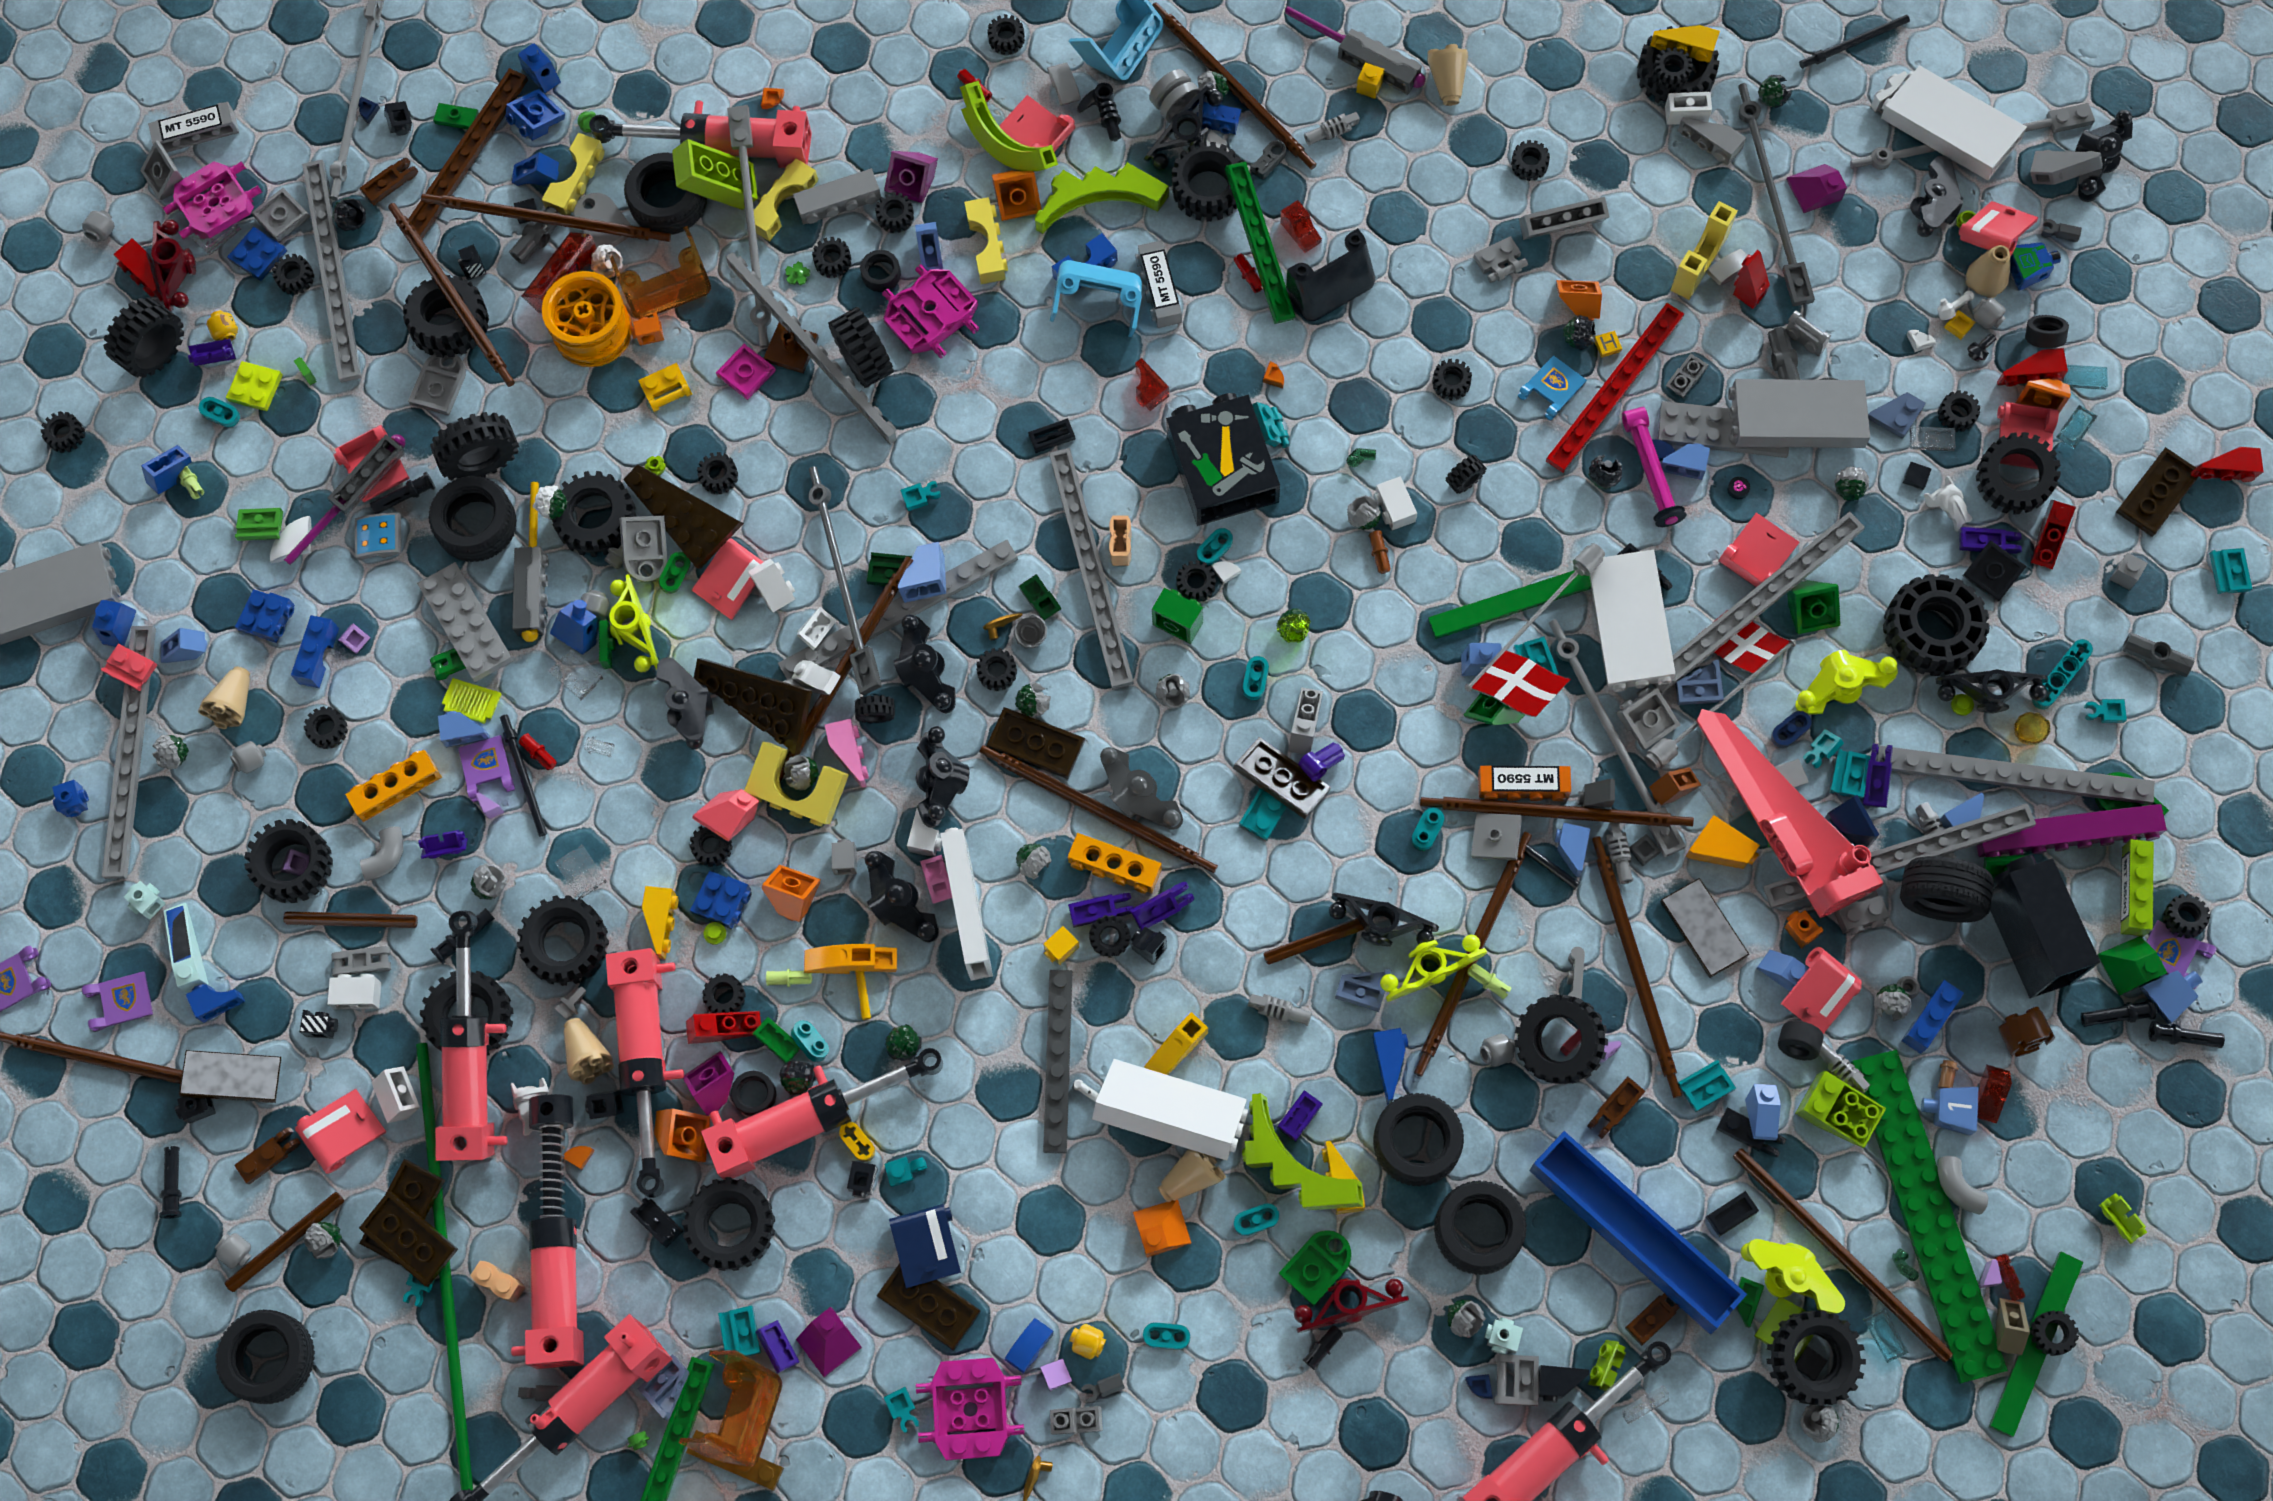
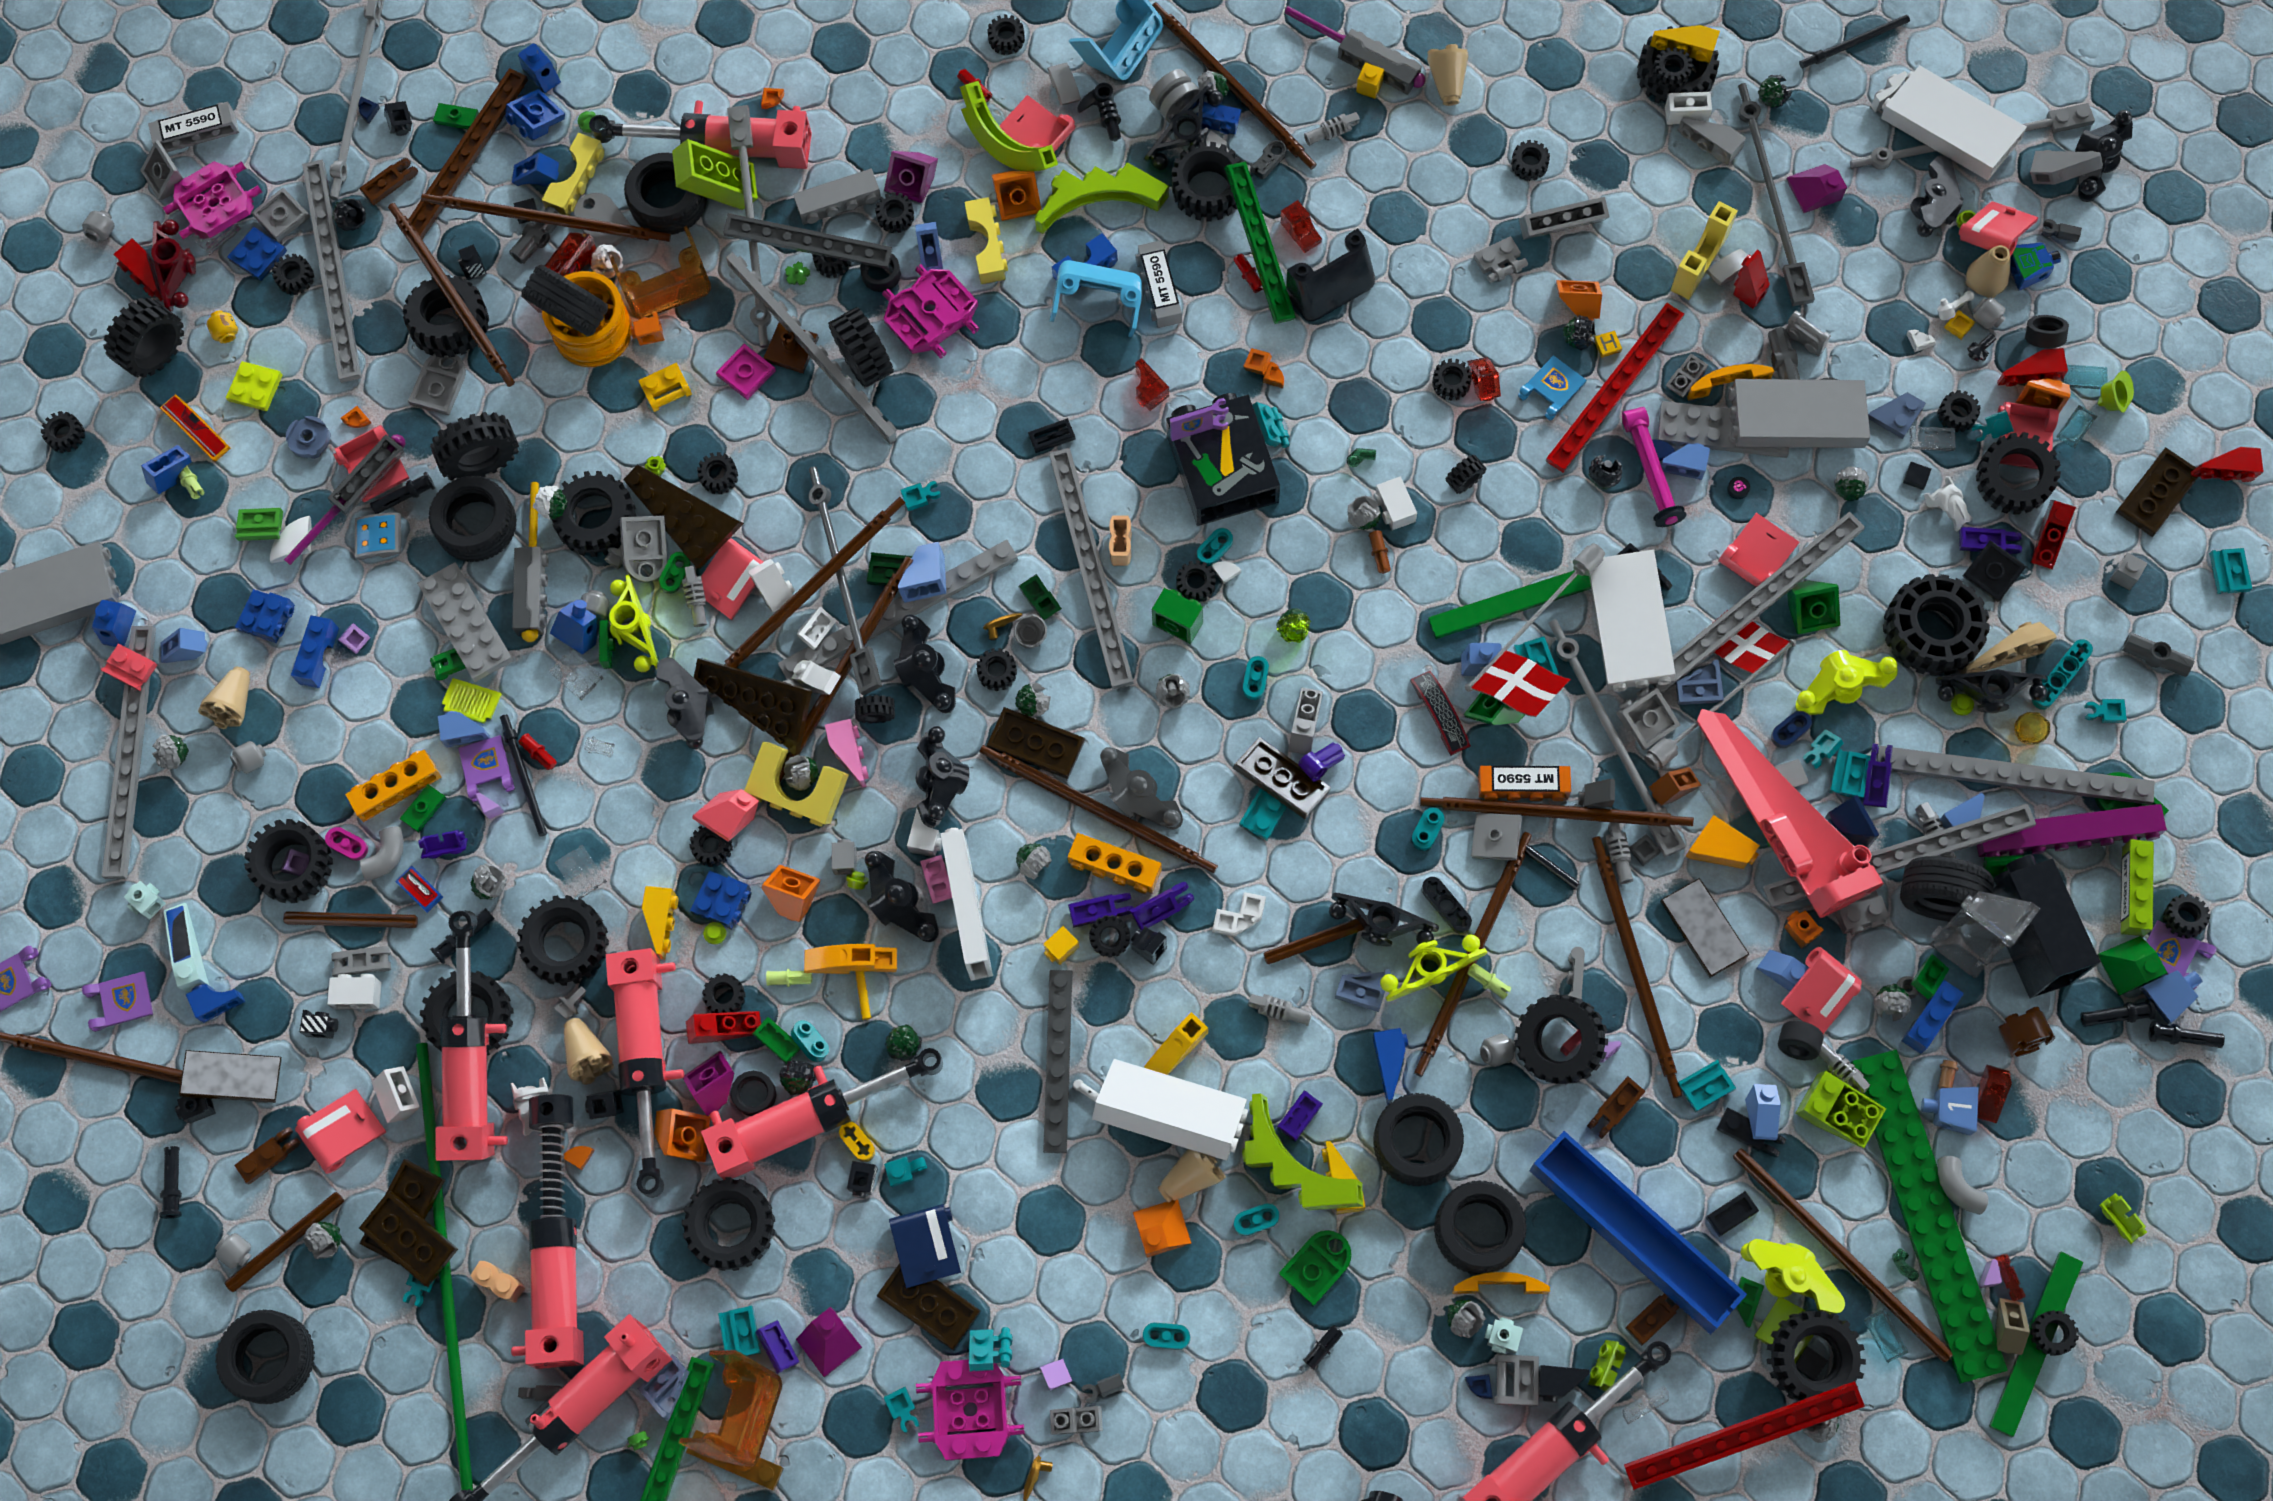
(70, 798): blue brick -> none
(195, 427): none -> slope
(211, 352): dark purple hinge -> none
(220, 413): teal plate -> none
(305, 370): bright green tile -> none
(312, 447): none -> sand blue plate
(318, 718): black tyre -> none
(347, 845): none -> dark pink plate
(355, 418): none -> orange tile
(419, 889): none -> slope
(423, 808): none -> green plate
(564, 300): none -> black tyre
(657, 1222): black hinge -> none
(695, 596): none -> light grey hinge
(795, 178): light yellow arch -> none
(807, 241): none -> dark grey plate
(813, 584): none -> reddish brown axle
(857, 880): none -> lime plate
(982, 1349): none -> teal plate
(1028, 1345): blue slope -> none
(1087, 1341): yellow head -> none
(1199, 421): none -> medium lavender flag
(1235, 923): none -> white tile
(1257, 361): none -> orange plate
(1393, 1288): dark red piece -> none
(1442, 712): none -> slope
(1462, 914): none -> black beam
(1484, 379): none -> clear red arch
(1530, 1284): none -> light orange slope
(1572, 846): medium blue slope -> none
(1726, 375): none -> light orange slope
(1744, 1435): none -> red plate
(1930, 976): none -> green plate
(1982, 929): none -> clear windscreen
(1997, 426): none -> teal plate
(2021, 644): none -> tan wedge
(2117, 393): none -> lime piece

